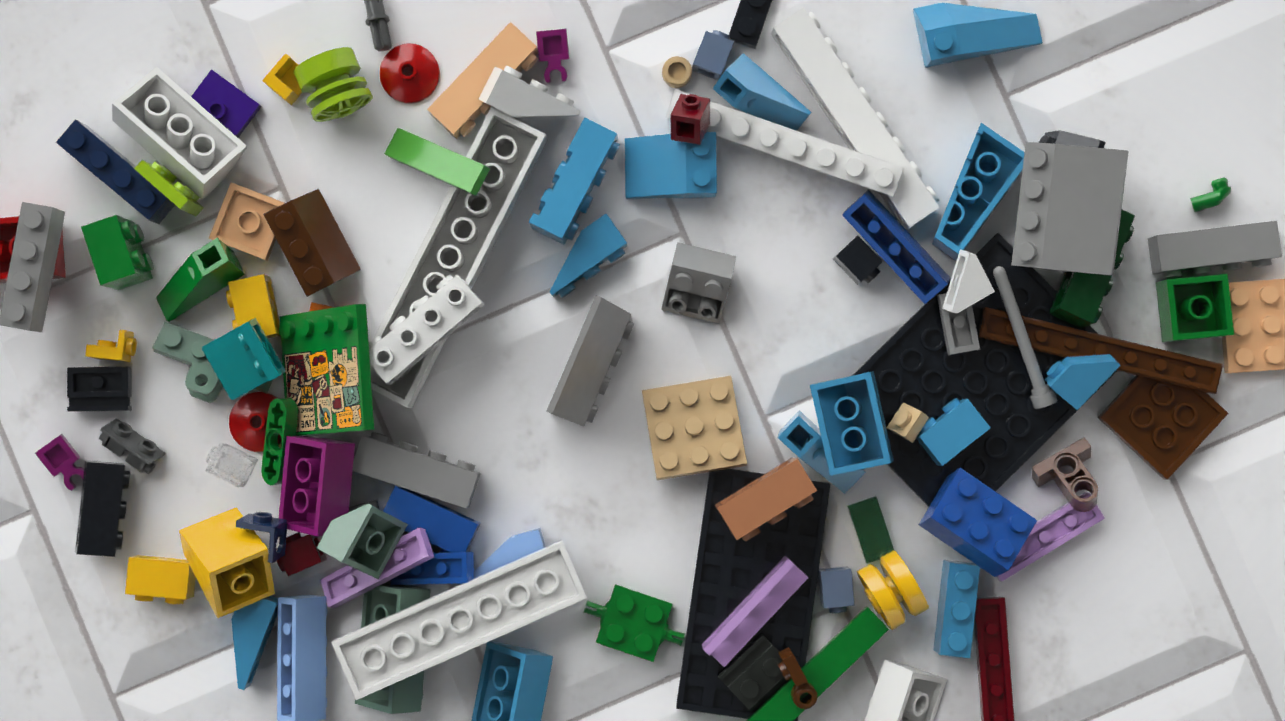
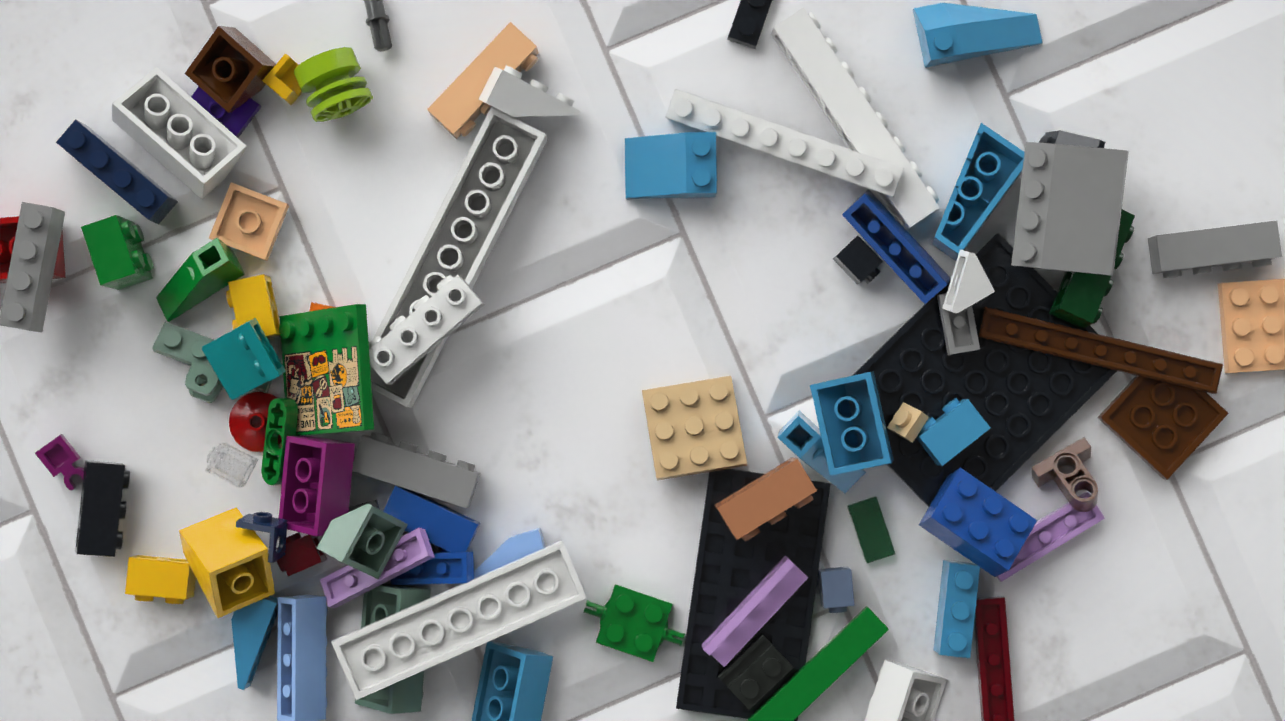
(99, 388): black plate -> none
(107, 349): yellow bracket -> none
(120, 436): dark grey hinge -> none
(176, 192): lime plate -> none
(230, 68): none -> reddish brown slope
(312, 242): reddish brown slope -> none
(417, 85): red dish -> none
(437, 161): tile -> none
(553, 48): magenta plate -> none
(575, 181): dark azure wedge -> none
(590, 362): light grey slope -> none
(592, 248): dark azure slope -> none
(677, 72): tan tile -> none
(690, 118): dark red brick -> none
(698, 283): light grey slope -> none
(713, 54): sand blue brick -> none
(758, 94): dark azure slope -> none
(791, 669): reddish brown plate -> none
(895, 588): yellow wheel -> none
(1041, 393): light grey piece -> none
(1080, 376): dark azure slope -> none
(1194, 308): green brick -> none
(1212, 199): green arm -> none

